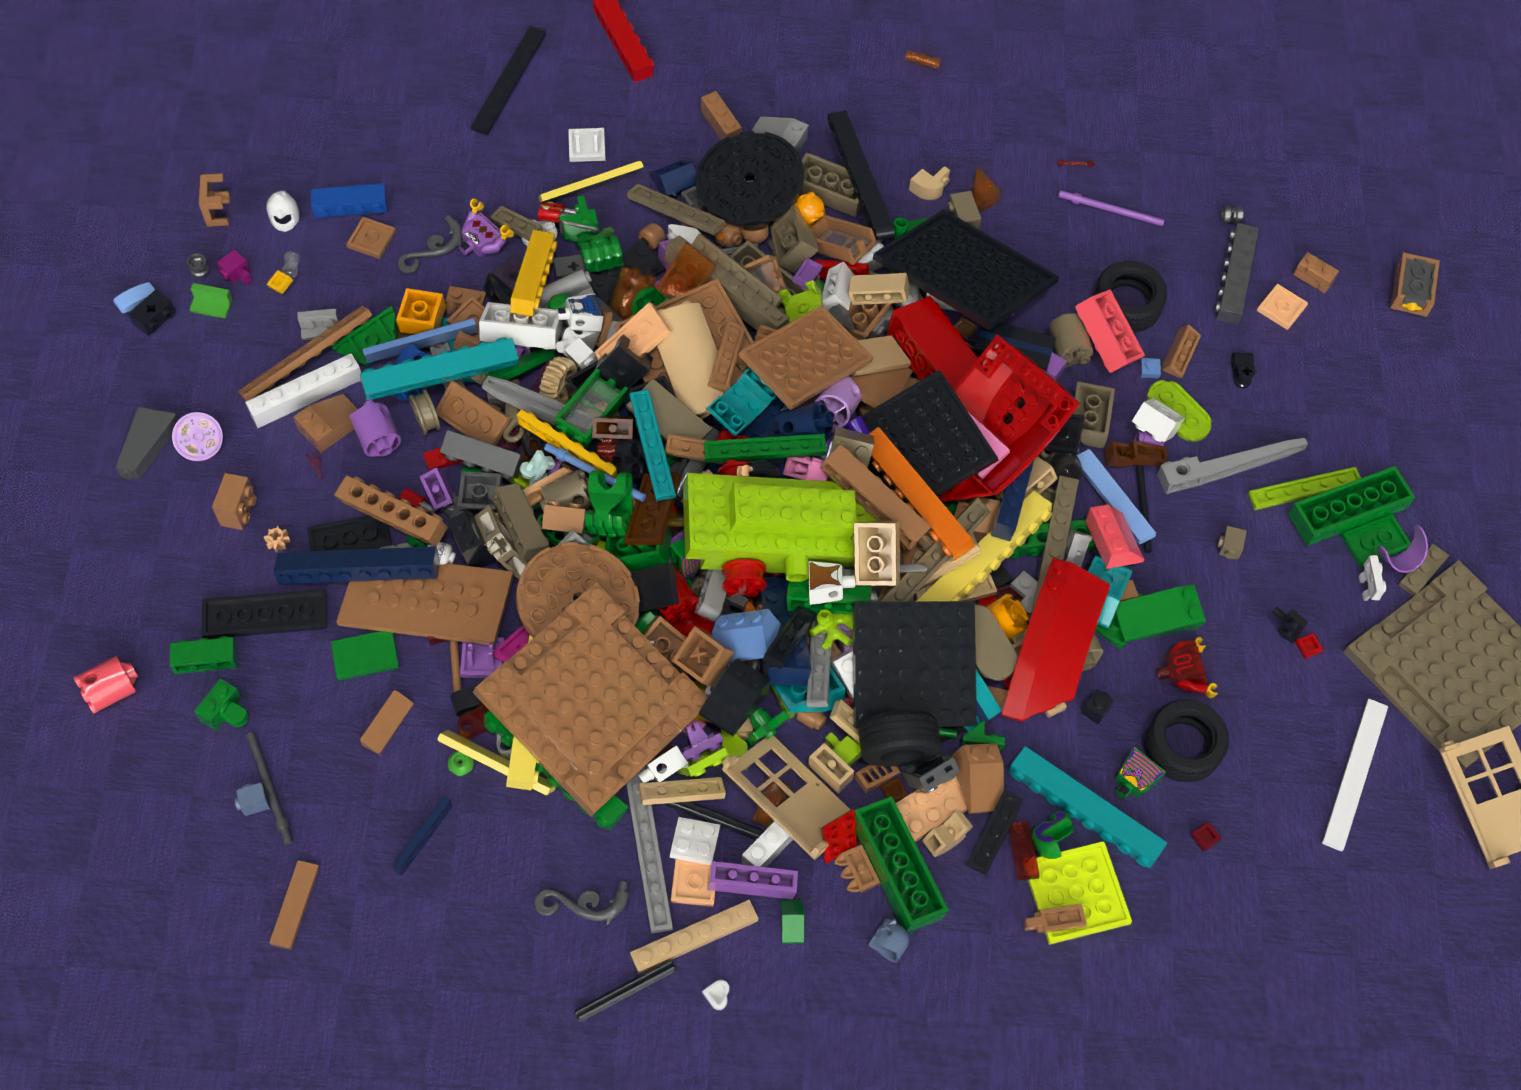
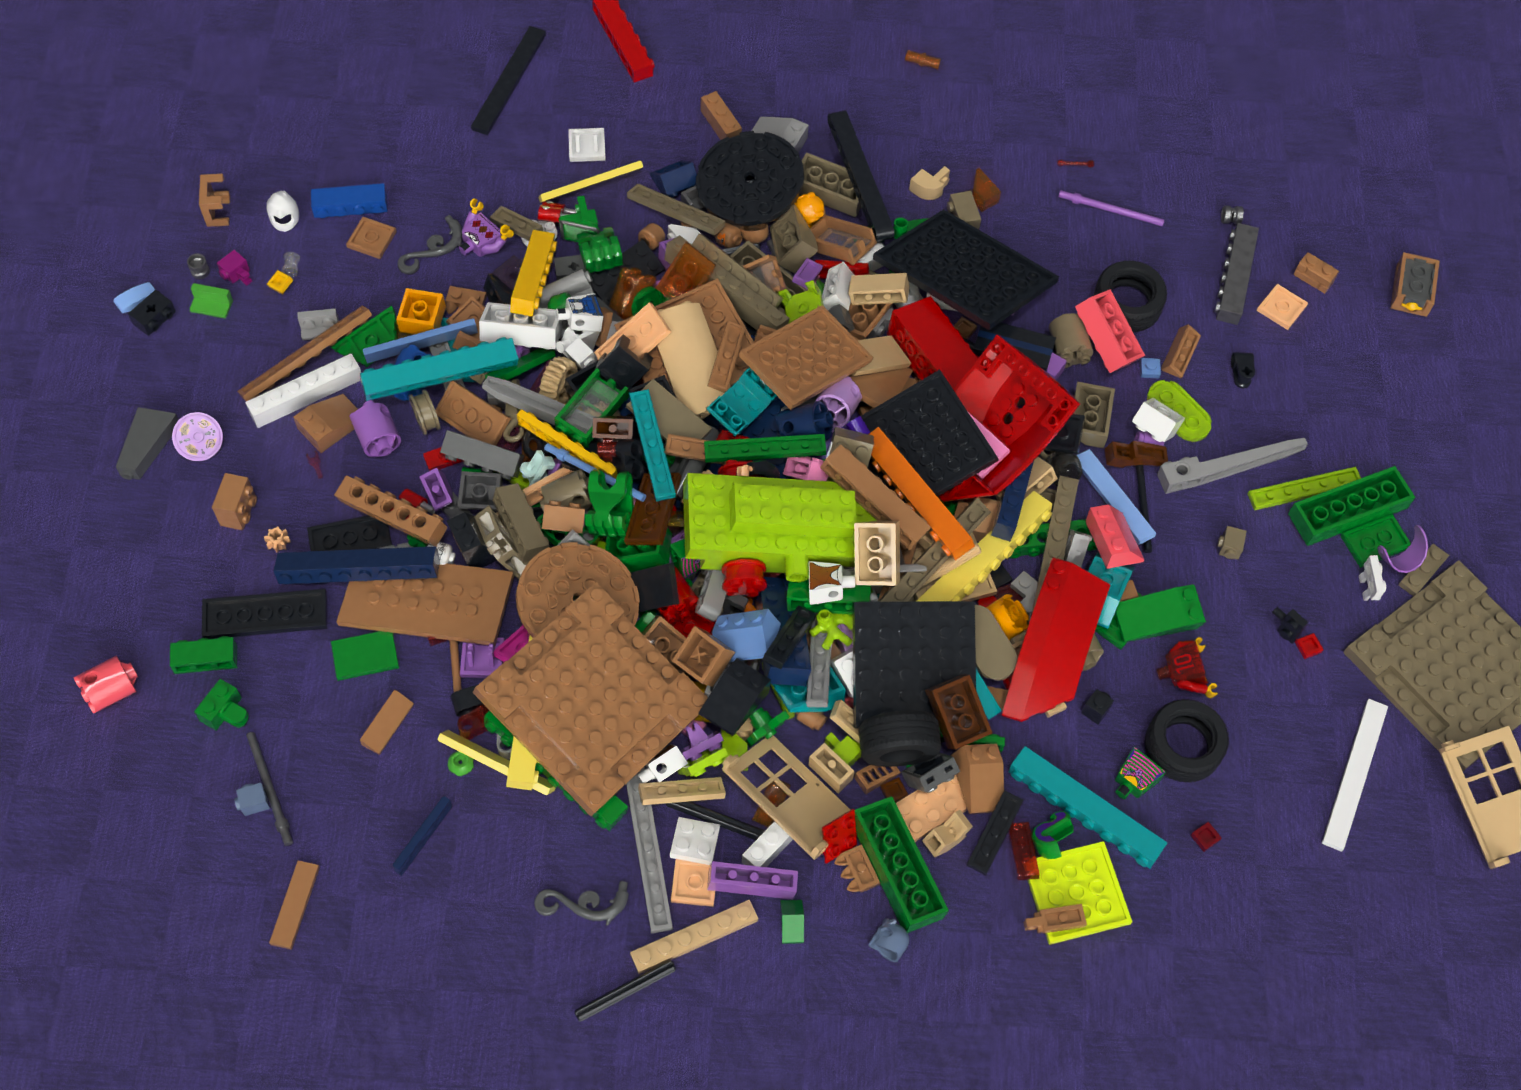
(717, 994): white tile -> none
(958, 711): none -> reddish brown brick

